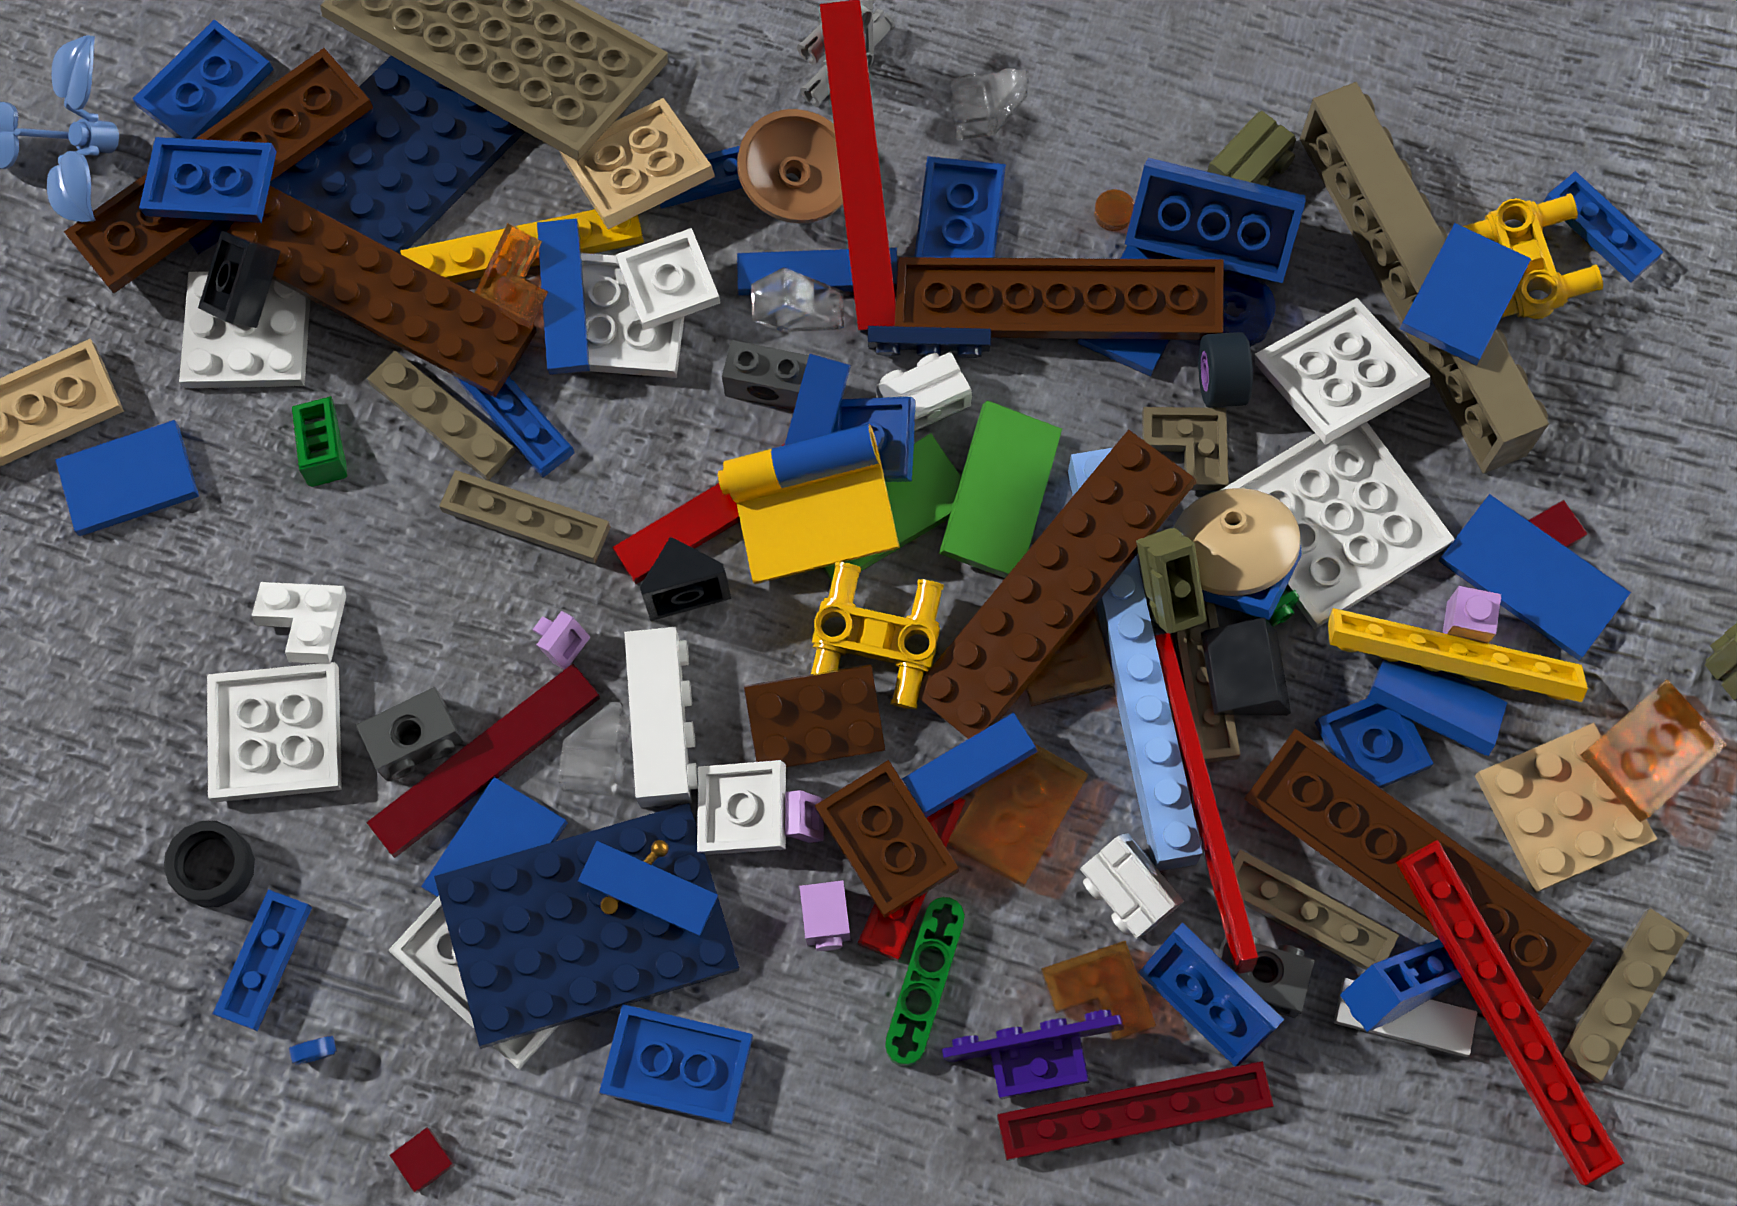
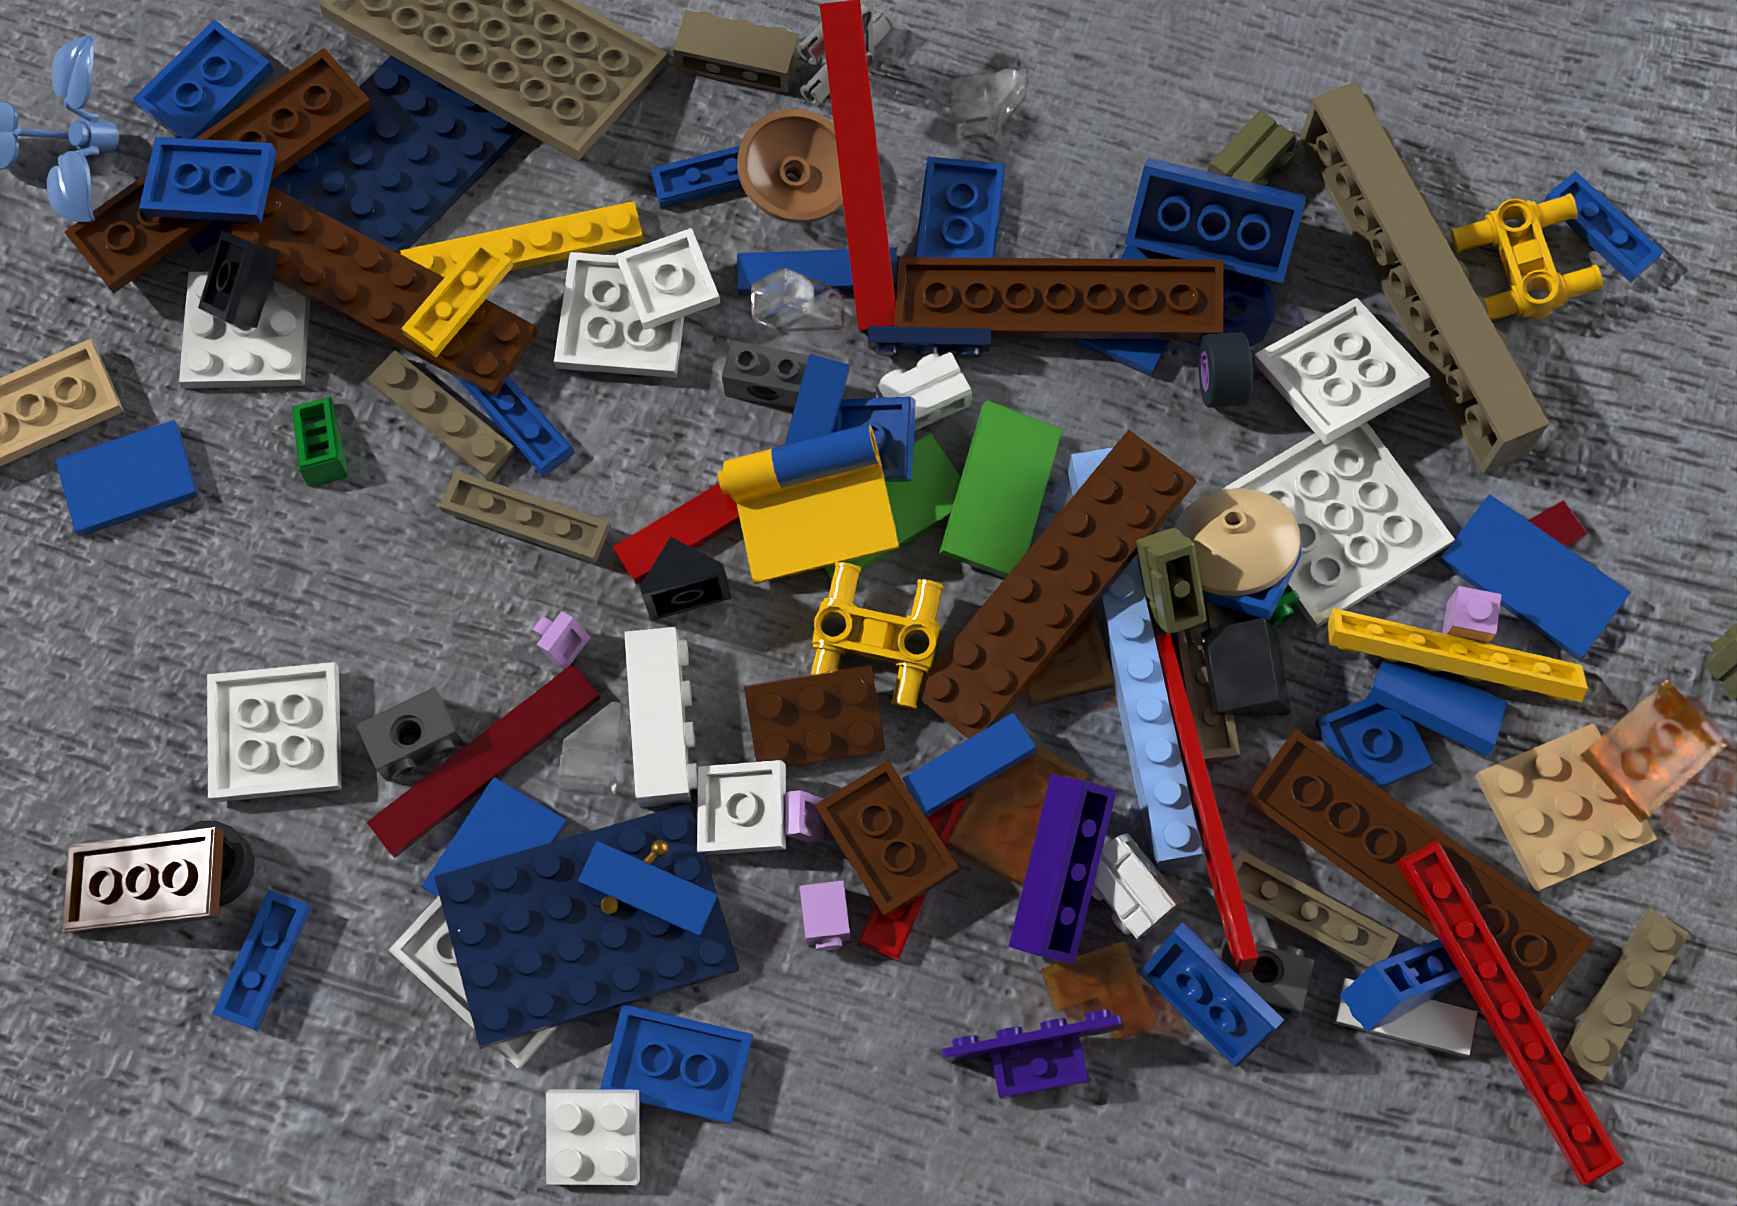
(143, 881): none -> tile
(311, 613): white plate -> none
(312, 1050): blue tile -> none
(422, 1160): dark red tile -> none
(457, 297): none -> yellow plate
(505, 277): clear orange plate -> none
(565, 302): blue tile -> none
(592, 1137): none -> white plate
(639, 164): tan plate -> none
(737, 51): none -> dark tan brick
(929, 982): green beam -> none
(1062, 868): none -> dark purple brick
(1113, 210): clear orange tile -> none
(1134, 1111): dark red plate -> none
(1197, 433): dark tan plate -> none
(1465, 294): blue tile -> none

